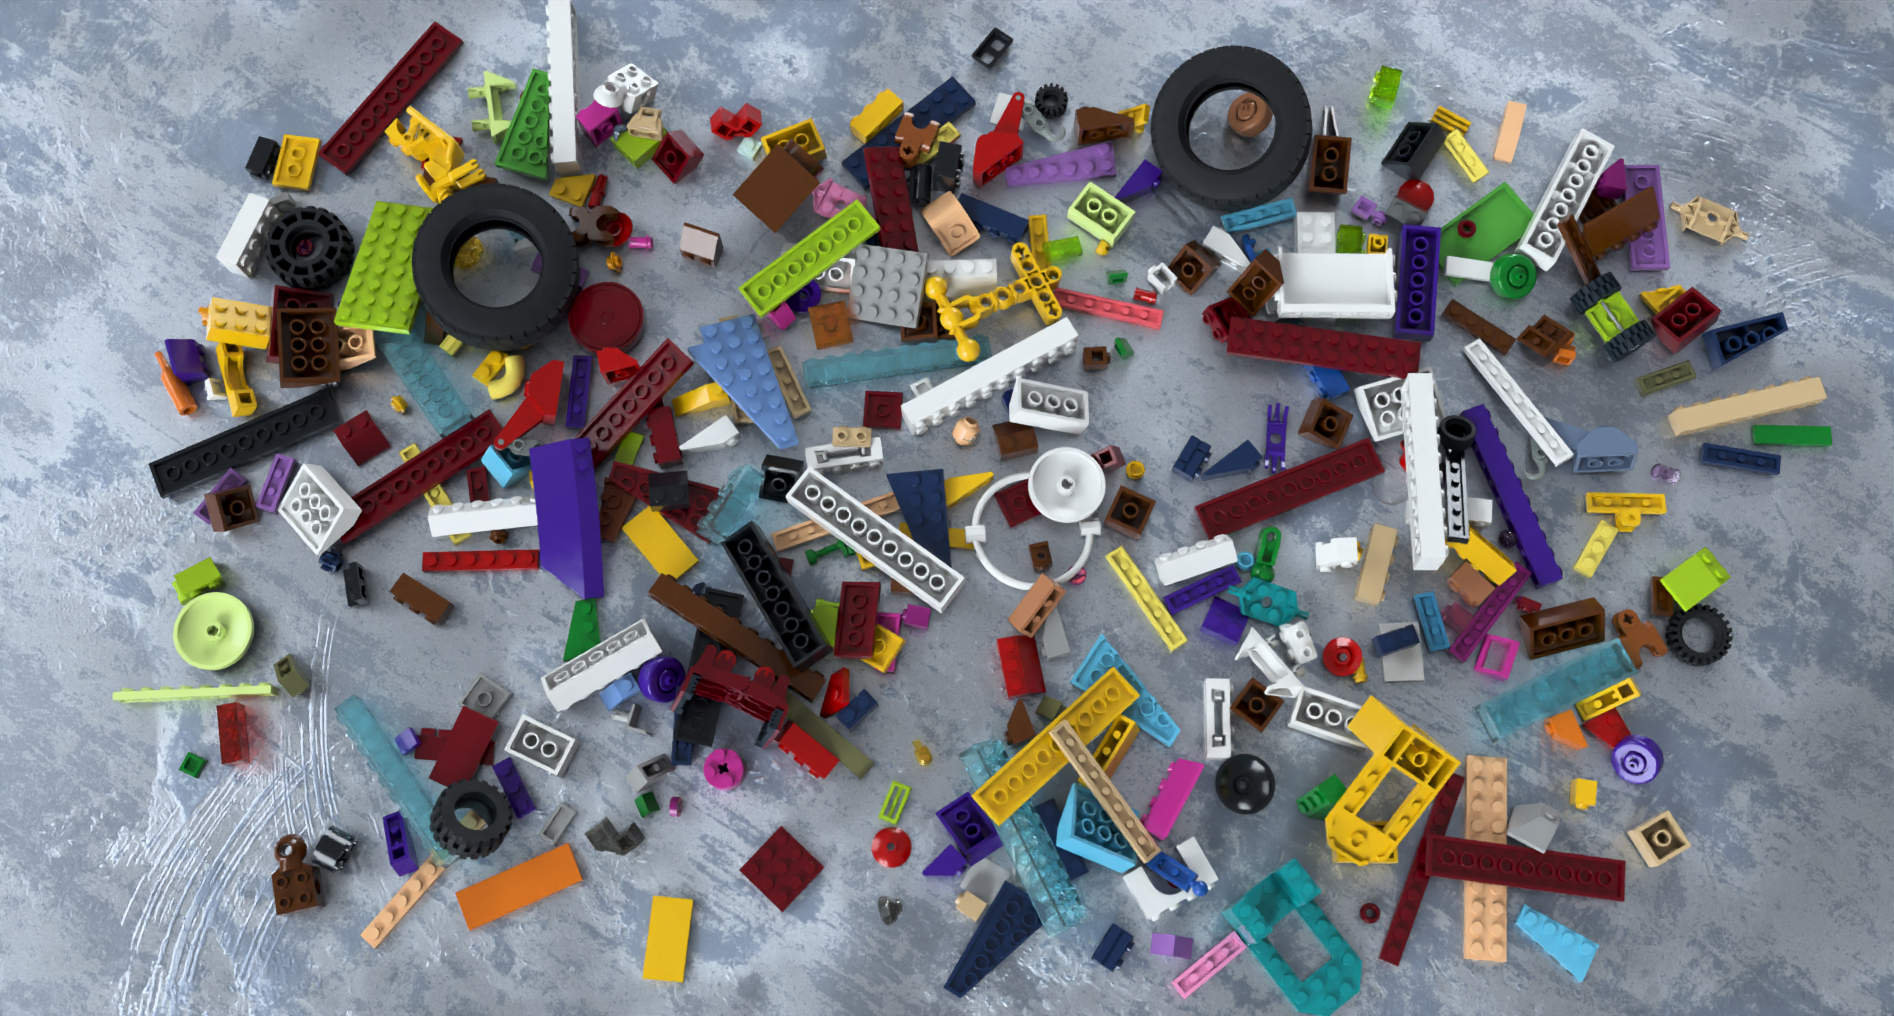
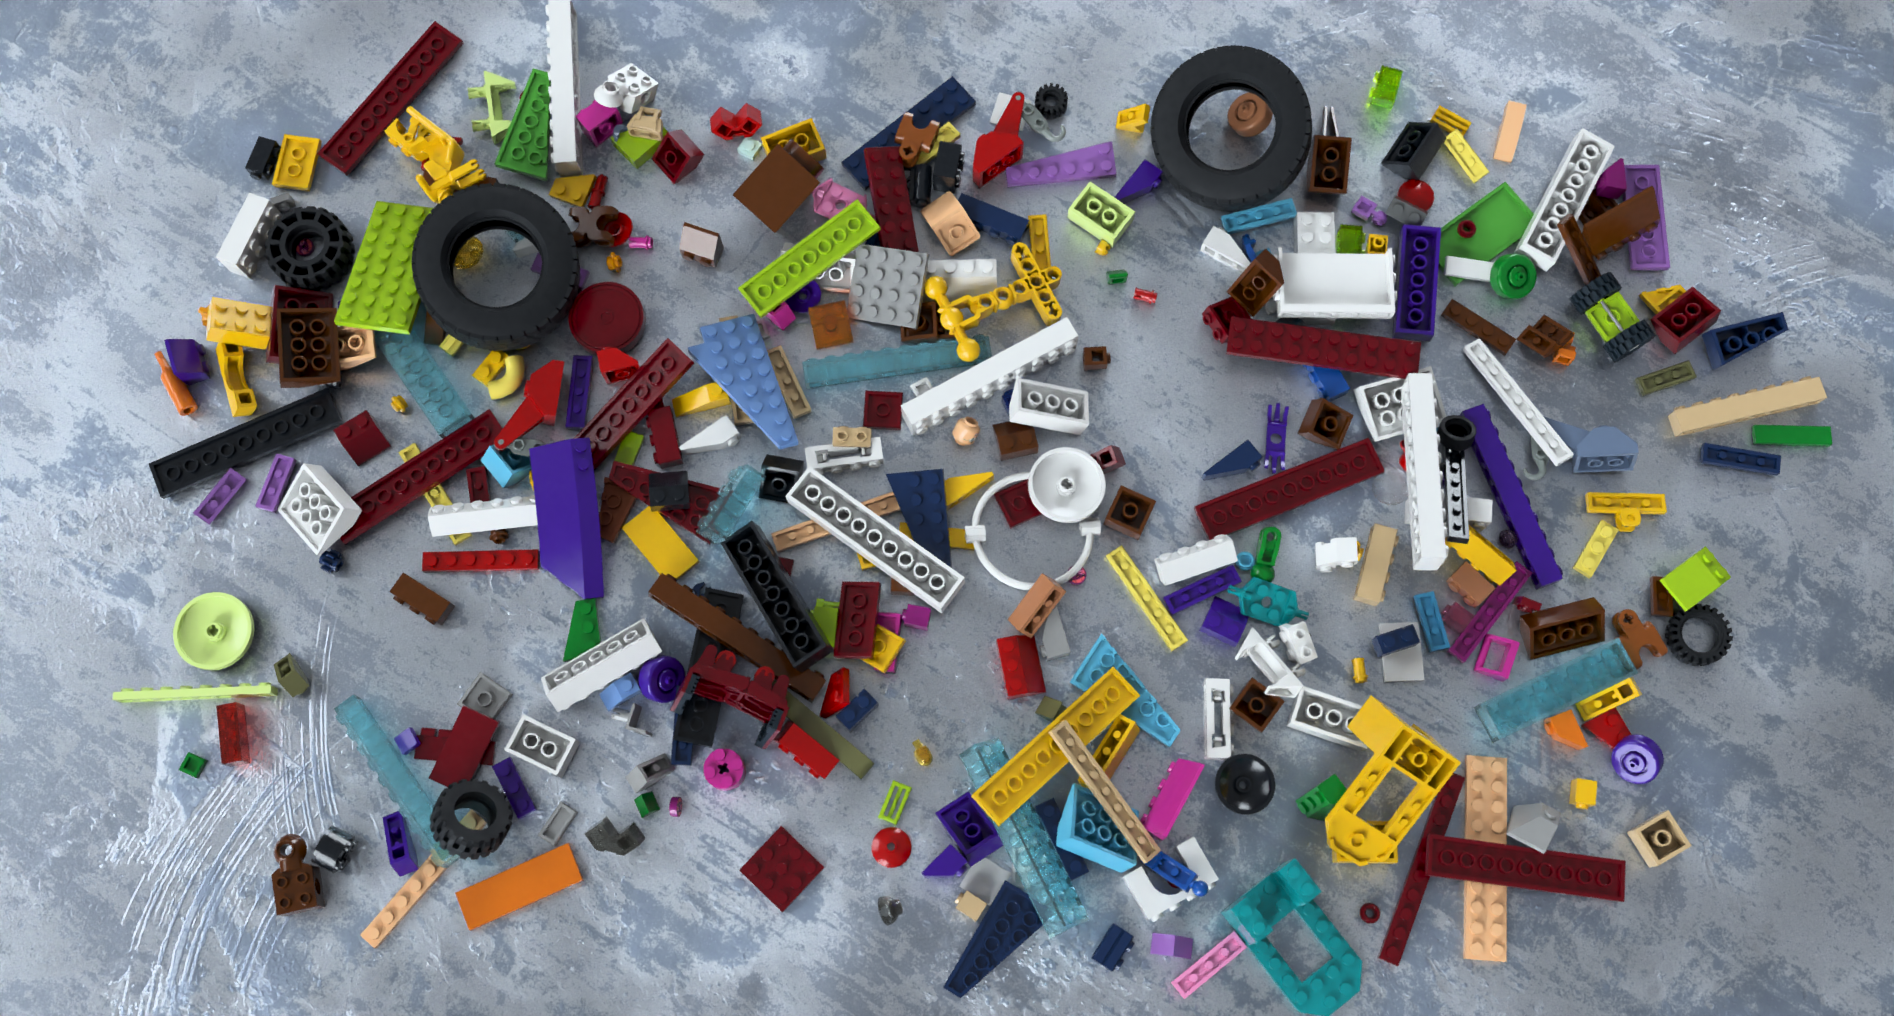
(197, 580): lime hinge -> none
(215, 389): white tile -> none
(231, 508): reddish brown slope -> none
(355, 585): black bracket -> none
(668, 939): yellow tile -> none
(812, 556): green bar -> none
(876, 115): yellow brick -> none
(985, 47): black piece -> none
(1019, 727): reddish brown slope -> none
(1040, 564): reddish brown brick -> none
(1062, 248): clear neon green plate -> none
(1100, 125): reddish brown slope -> none
(1109, 308): coral tile -> none
(1123, 348): green slope -> none
(1135, 470): yellow plate -> none
(1163, 271): white window -> none
(1191, 458): dark blue brick -> none
(1193, 267): reddish brown slope -> none
(1333, 652): red dish -> none
(1564, 944): medium azure wing -> none
(1665, 473): clear purple piece -> none
(1695, 217): tan plate -> none

